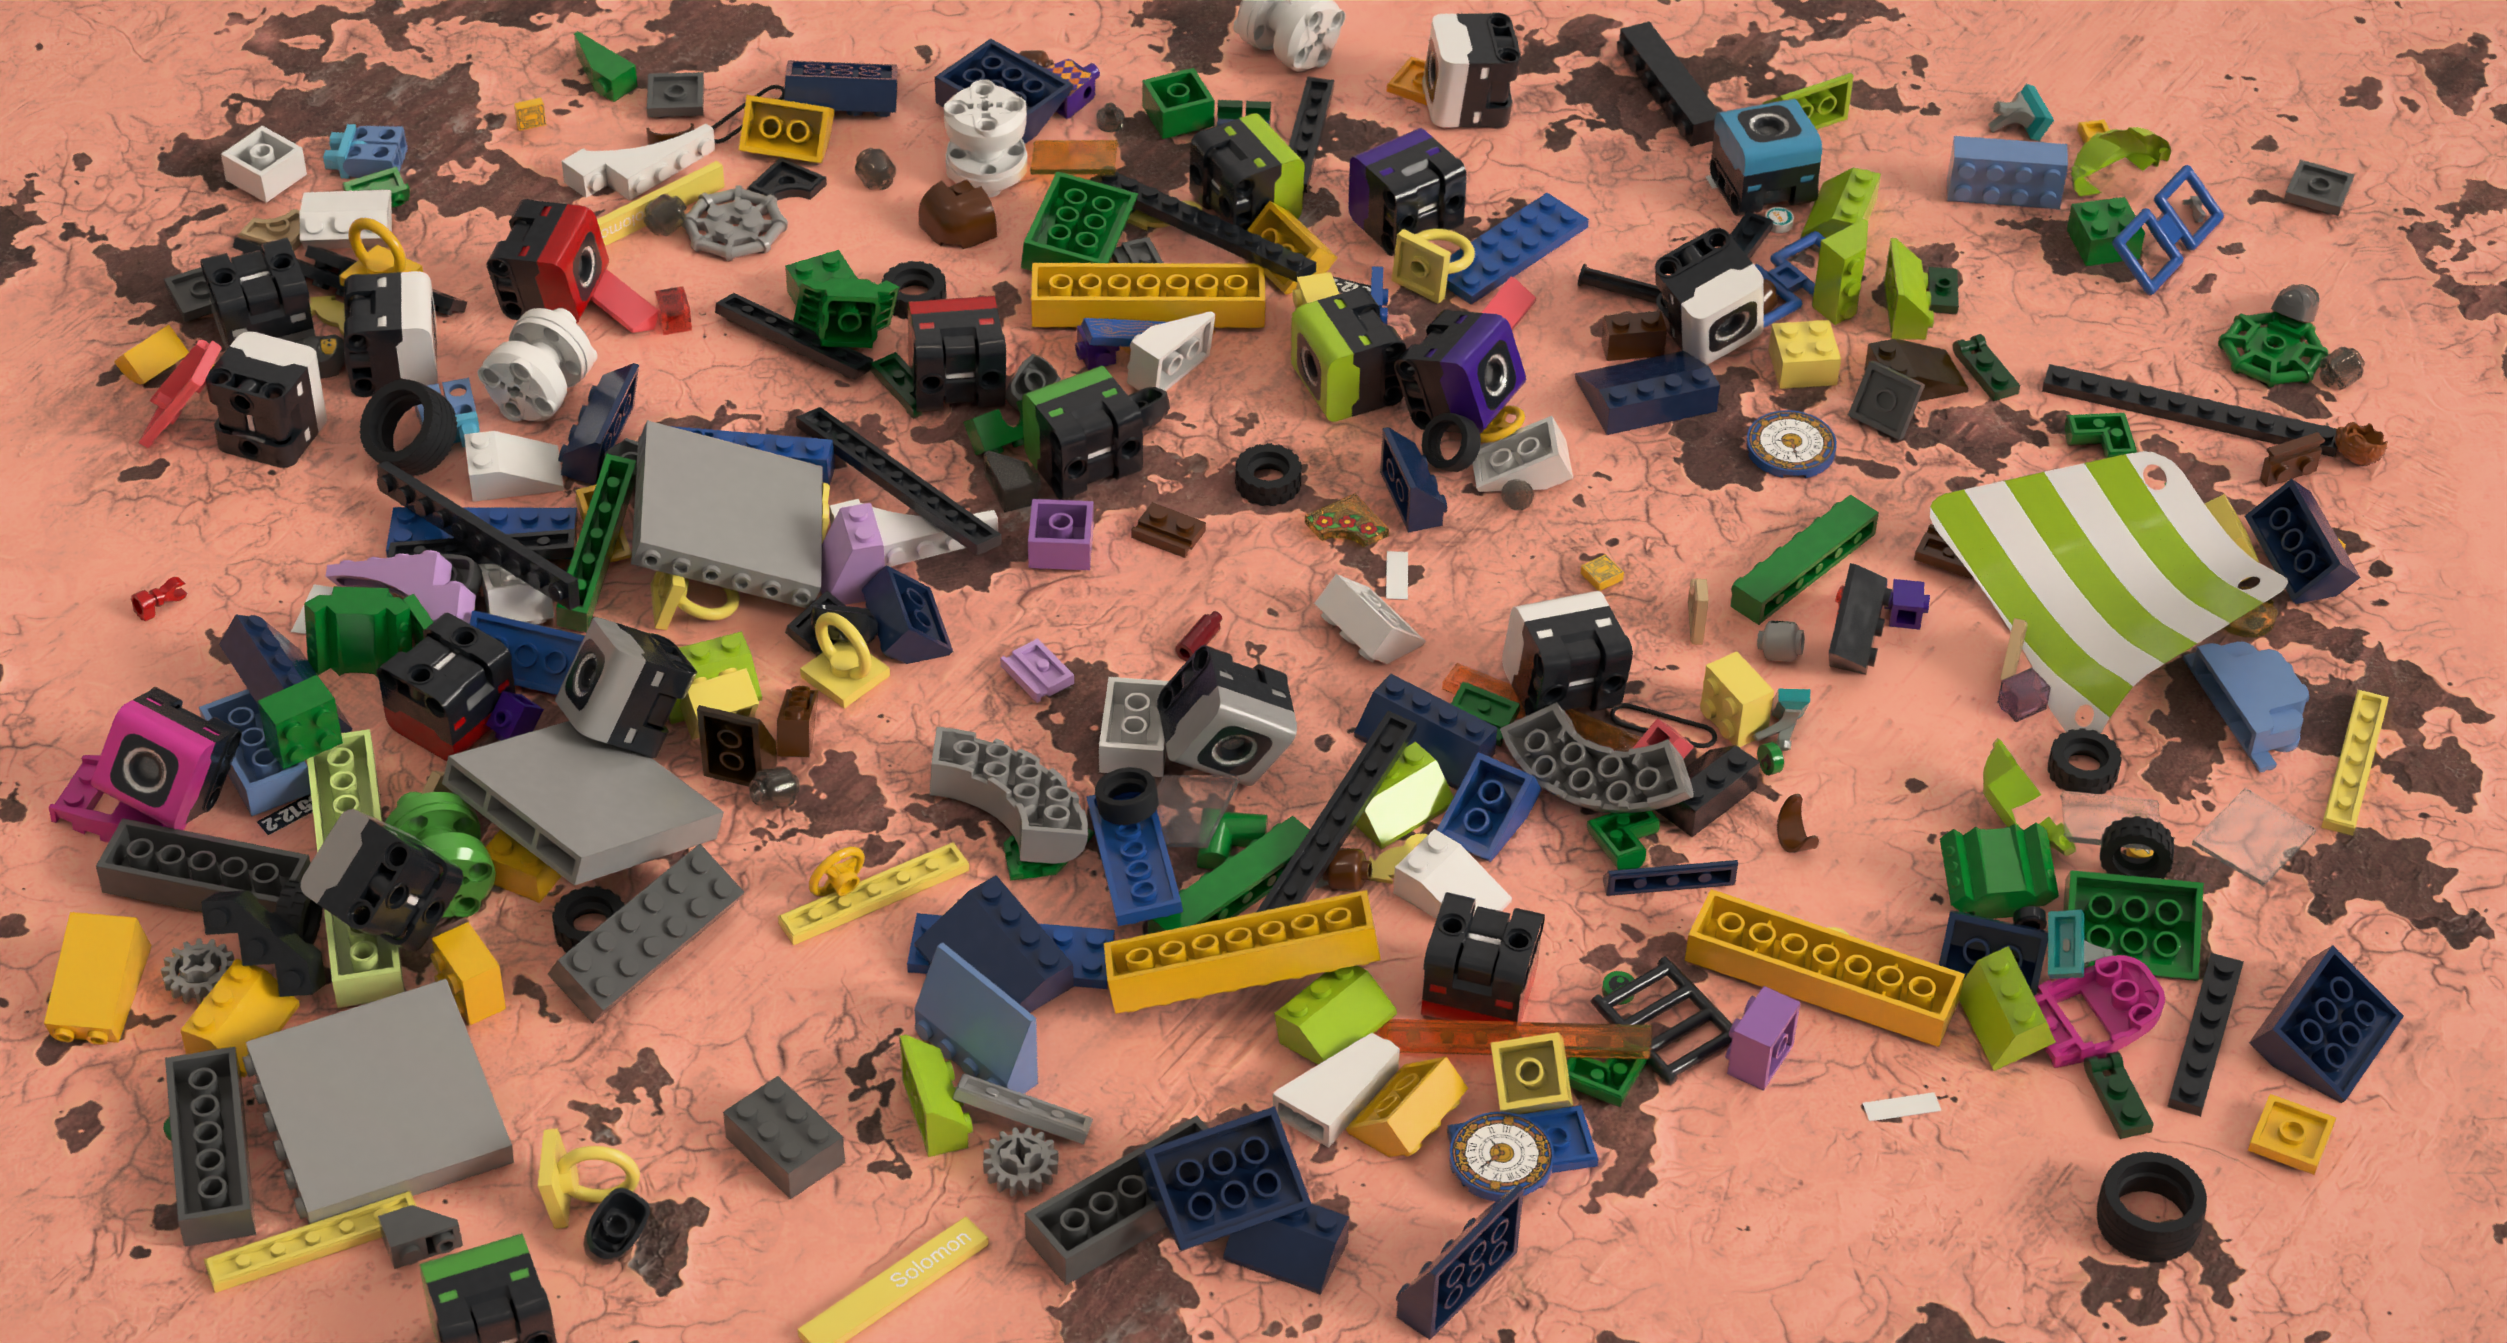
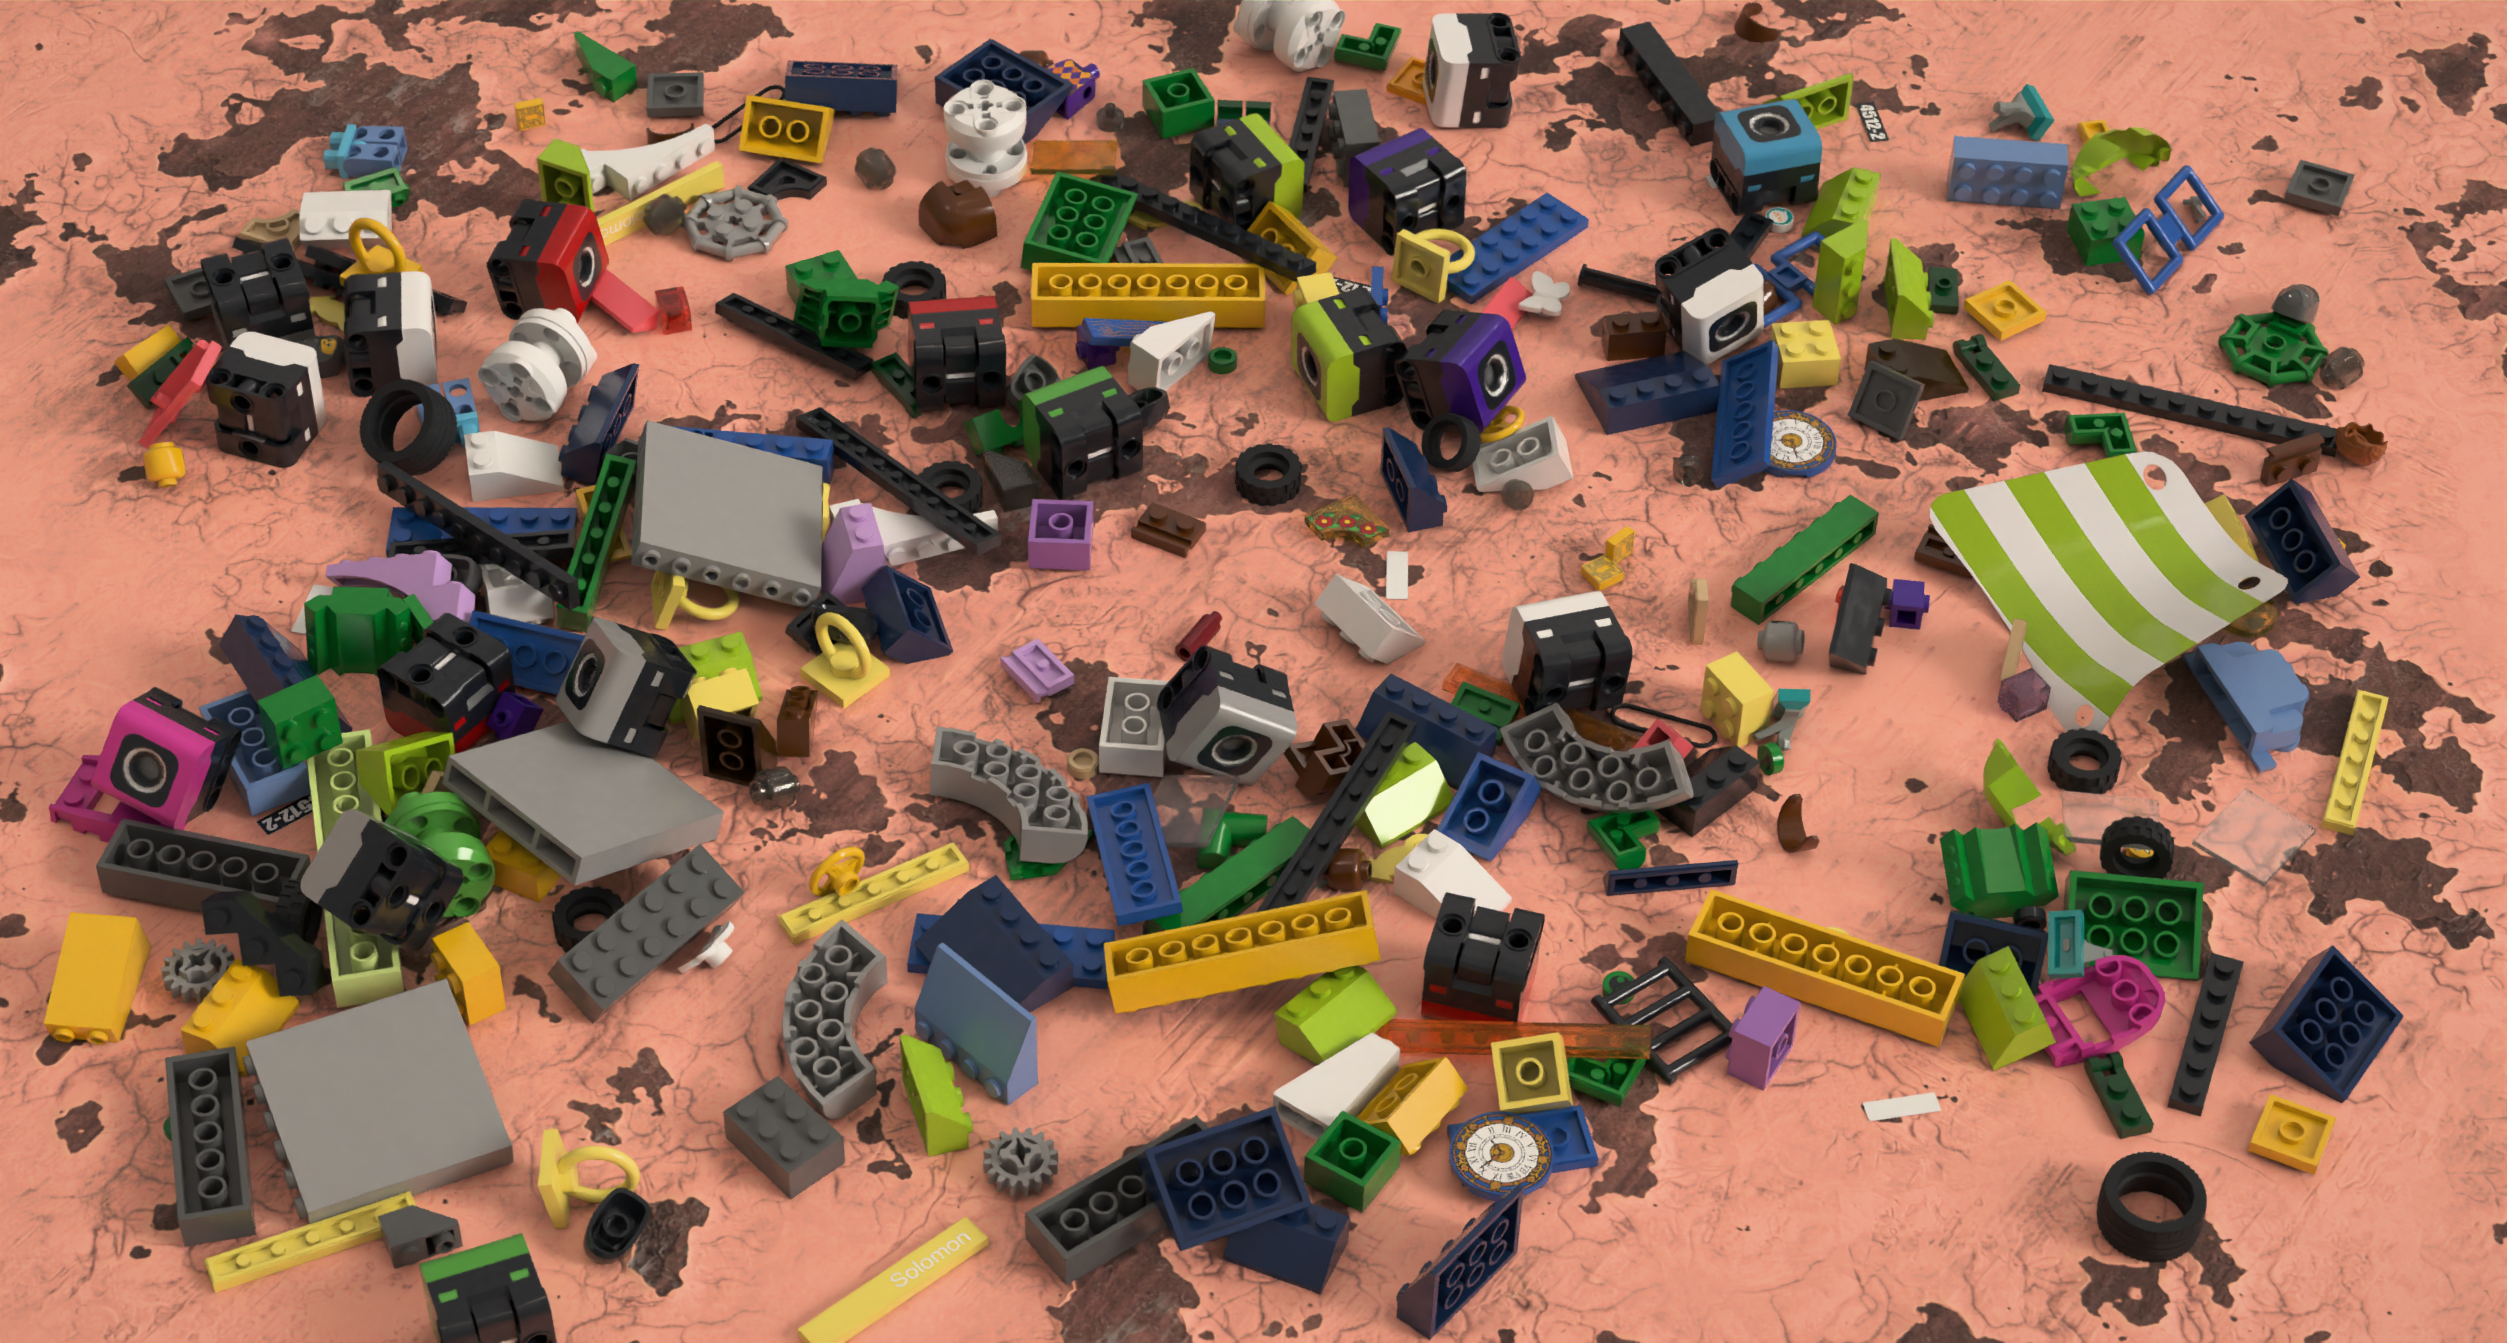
(145, 602): red piece -> none
(152, 378): none -> dark green plate
(164, 464): none -> yellow head
(264, 164): white brick -> none
(402, 765): none -> lime slope
(564, 175): none -> lime slope
(715, 950): none -> white animal
(822, 1016): none -> light grey brick
(960, 476): none -> black tyre
(1023, 1108): light grey tile -> none
(1083, 763): none -> tan tile
(1131, 810): black tyre -> none
(1222, 360): none -> green tile
(1326, 759): none -> reddish brown brick
(1351, 128): none -> dark grey brick
(1352, 1161): none -> green brick
(1369, 52): none -> green brick
(1545, 296): none -> white animal
(1620, 544): none -> yellow tile
(1687, 470): none -> clear smoke tile
(1745, 414): none -> blue plate
(1751, 30): none -> reddish brown helmet
(1872, 122): none -> black sticker
(2005, 310): none -> yellow plate

